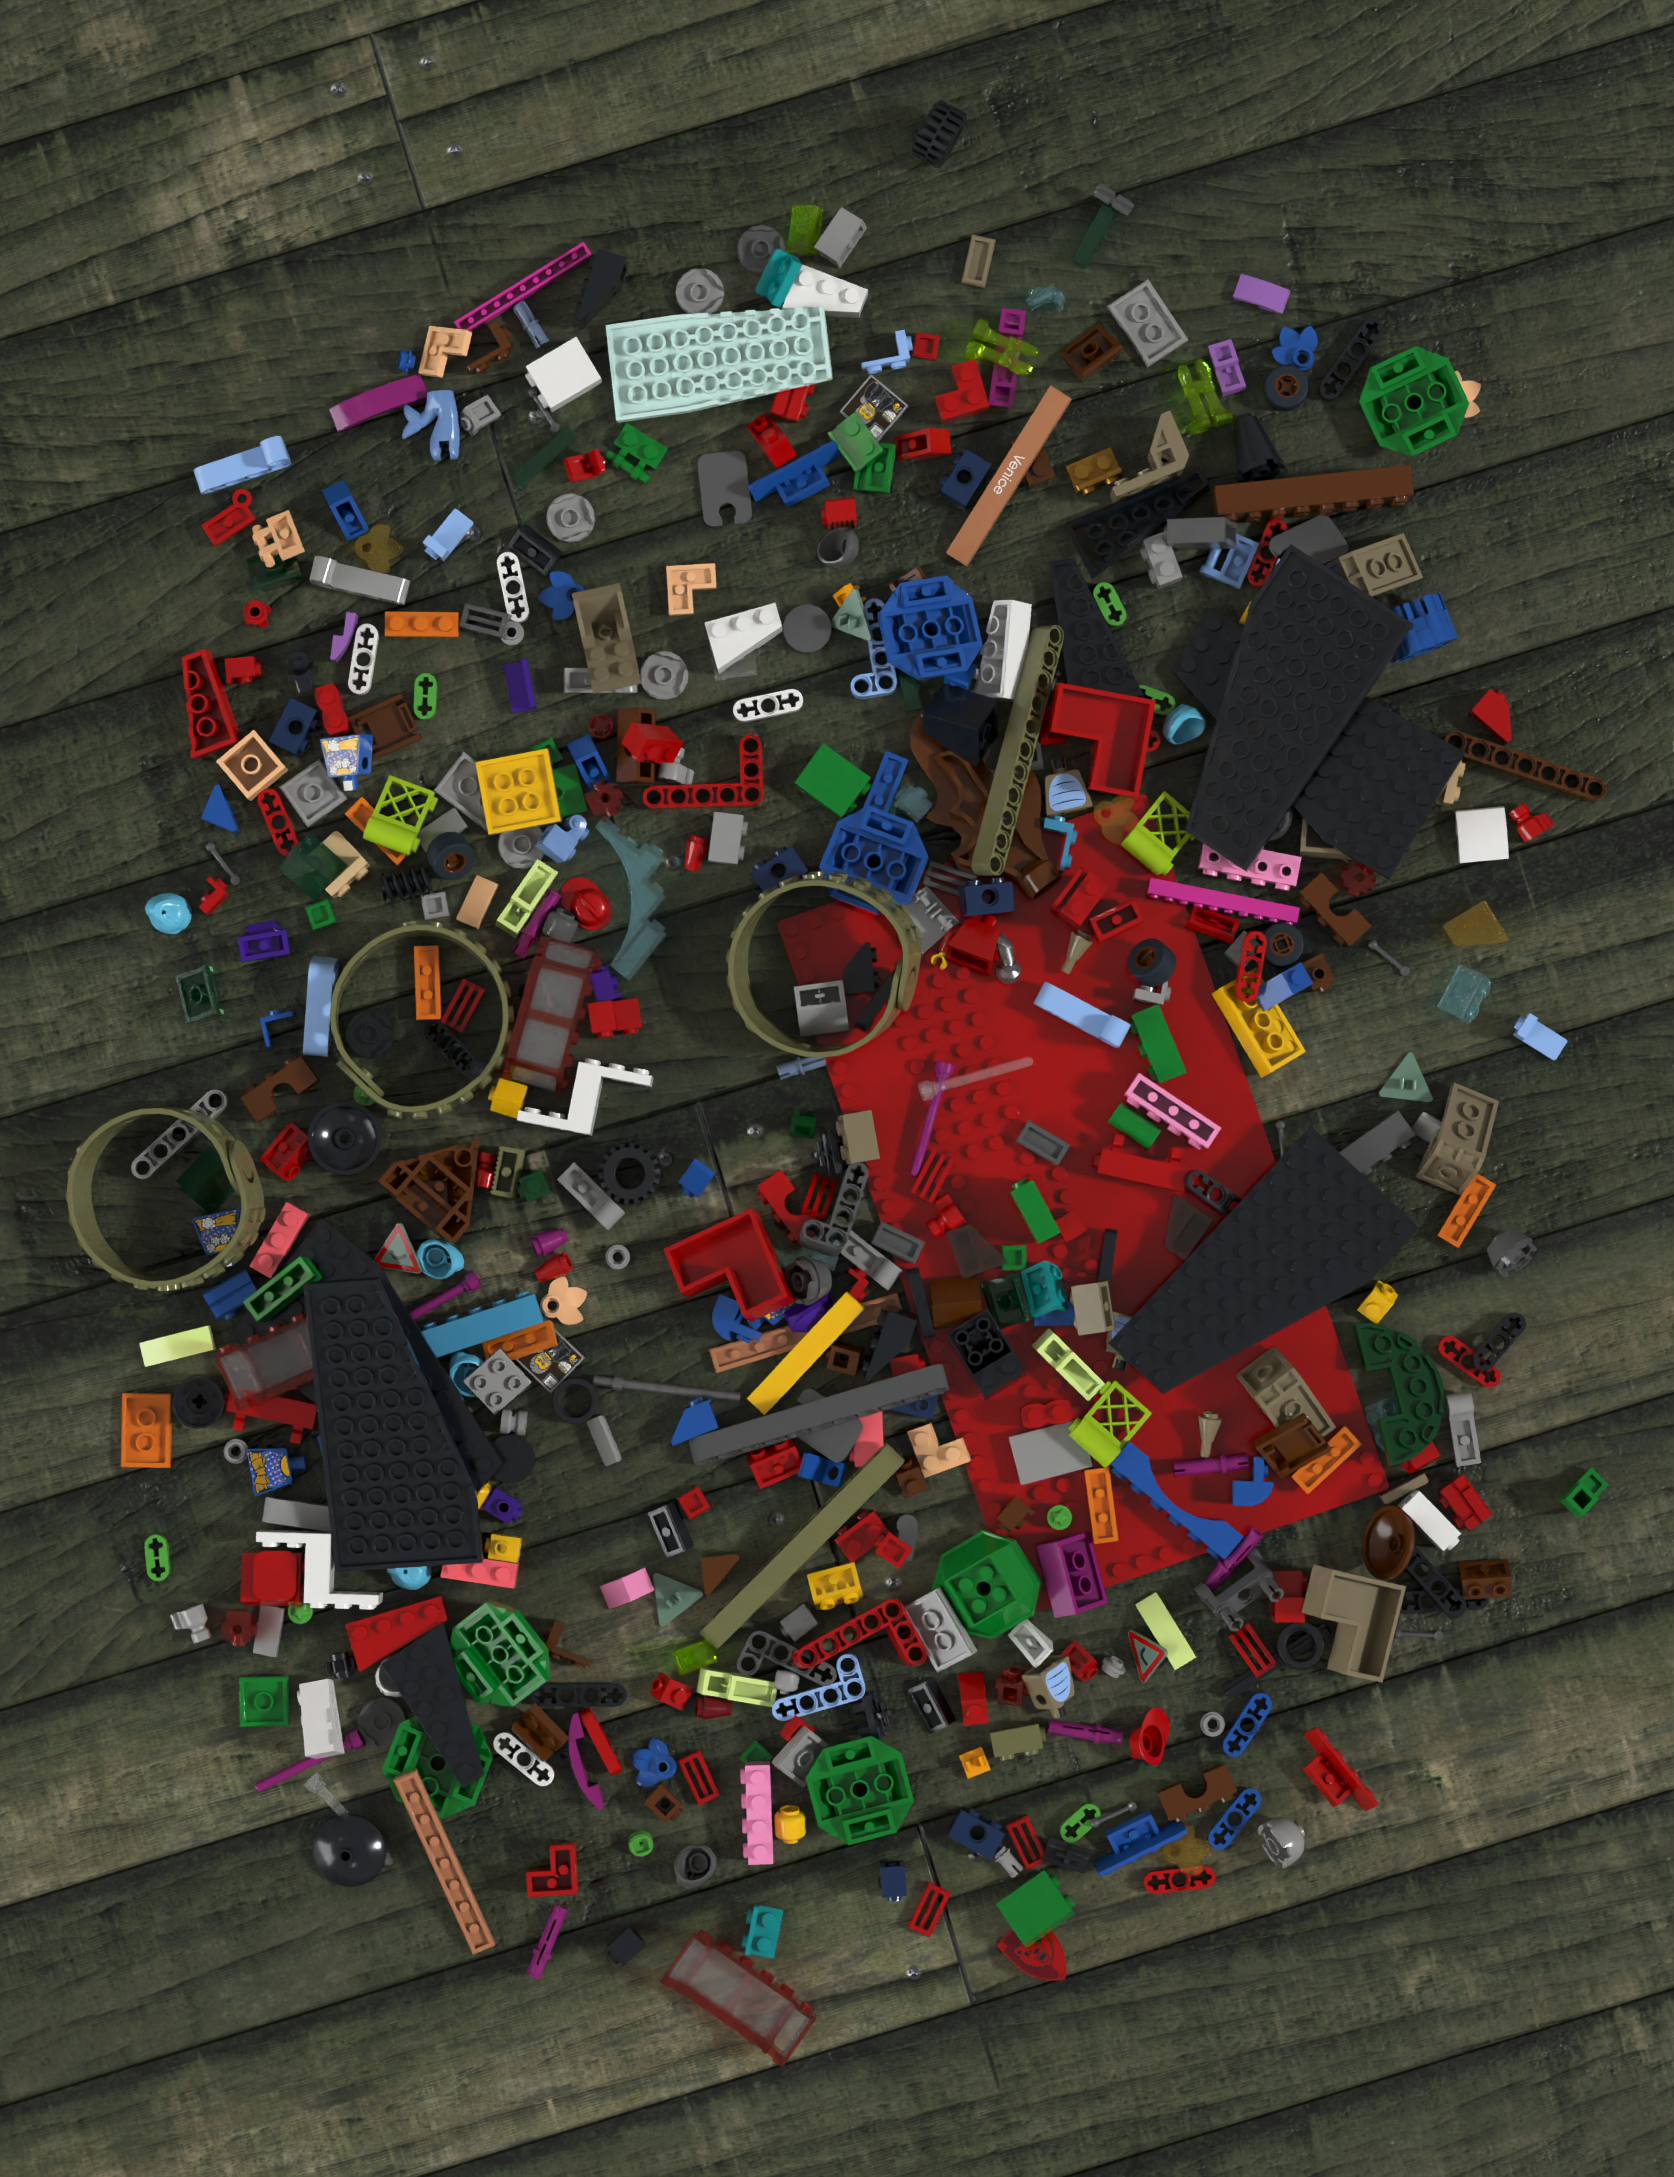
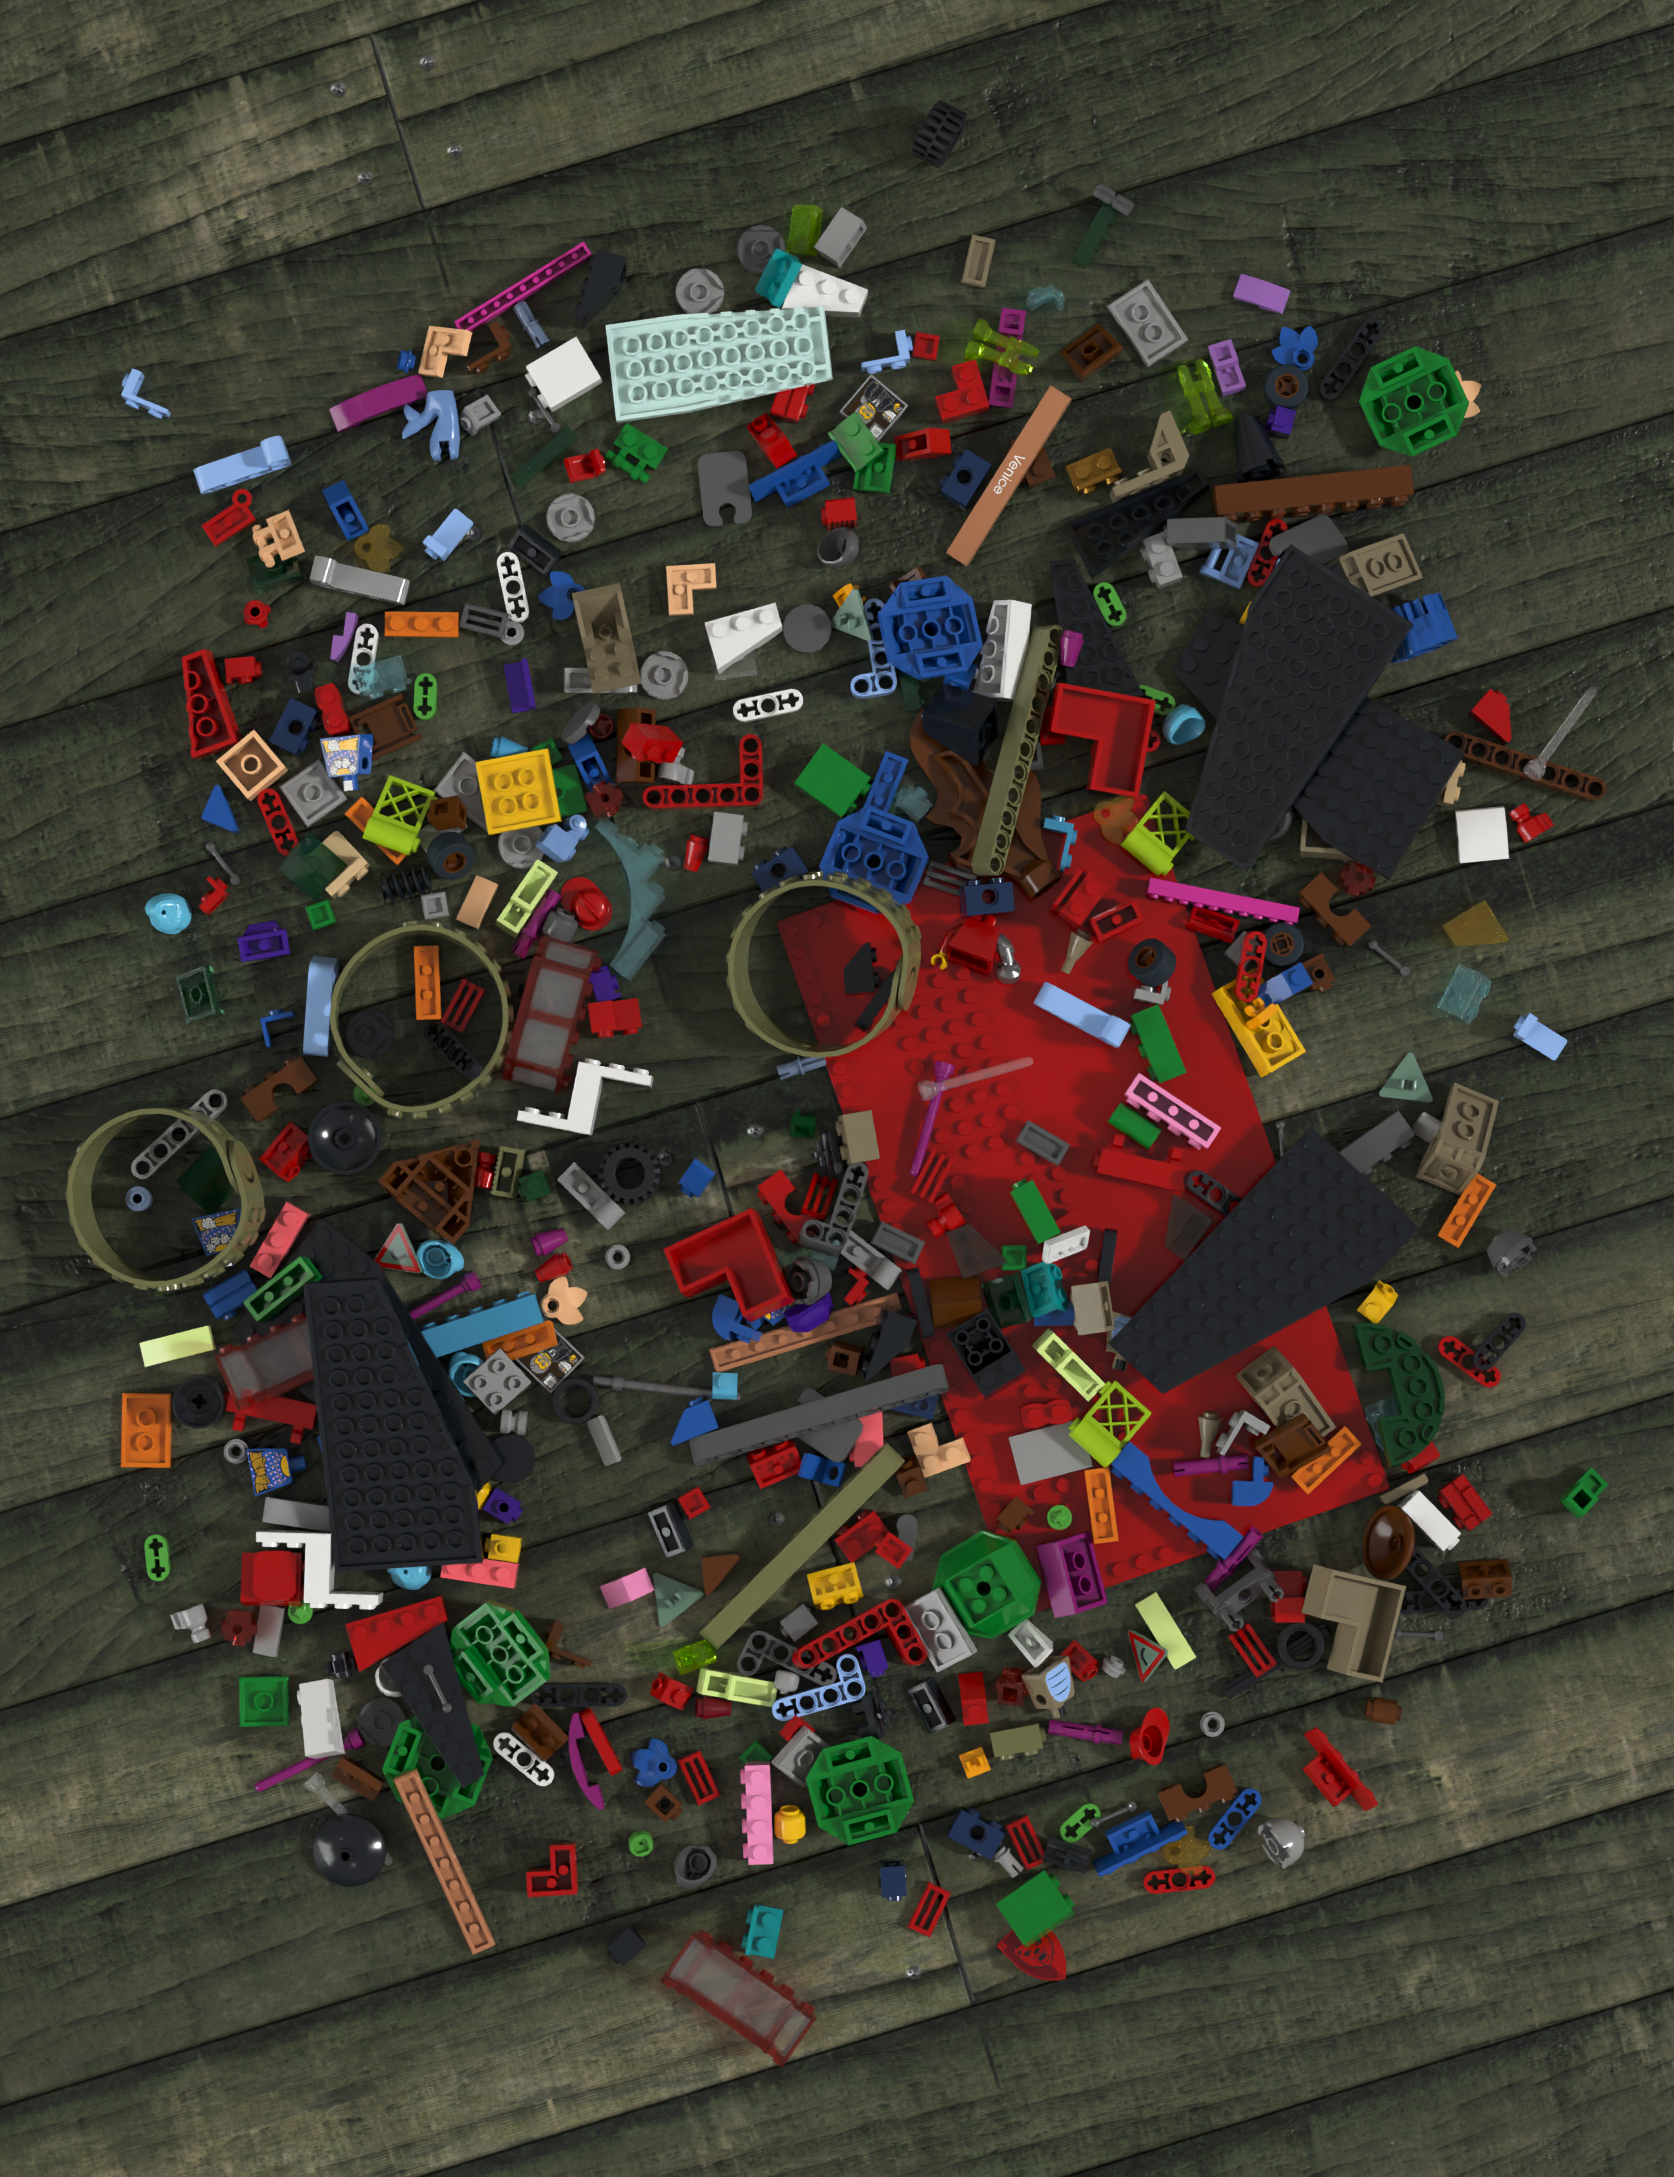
(131, 387): none -> light blue bracket
(147, 1198): none -> sand blue brick
(358, 1778): none -> reddish brown bracket
(381, 676): none -> clear light blue bracket
(428, 1669): none -> dark grey hinge
(447, 813): none -> reddish brown brick
(504, 747): none -> dark azure cone
(507, 1097): yellow brick -> none
(535, 1970): magenta pin -> none
(579, 722): none -> dark grey tile
(724, 1386): none -> medium azure plate
(805, 1353): yellow tile -> none
(821, 1008): light grey slope -> none
(873, 1657): none -> dark purple brick
(930, 917): light grey hinge -> none
(1064, 790): torso -> none
(1065, 1244): none -> white plate
(1070, 647): none -> magenta cone
(1252, 1424): none -> light grey bracket
(1257, 1723): blue beam -> none
(1259, 1015): none -> light orange tile
(1267, 868): bright pink brick -> none
(1280, 422): none -> dark purple brick
(1383, 1710): none -> reddish brown brick
(1462, 1428): light grey plate -> none
(1536, 768): none -> clear piece

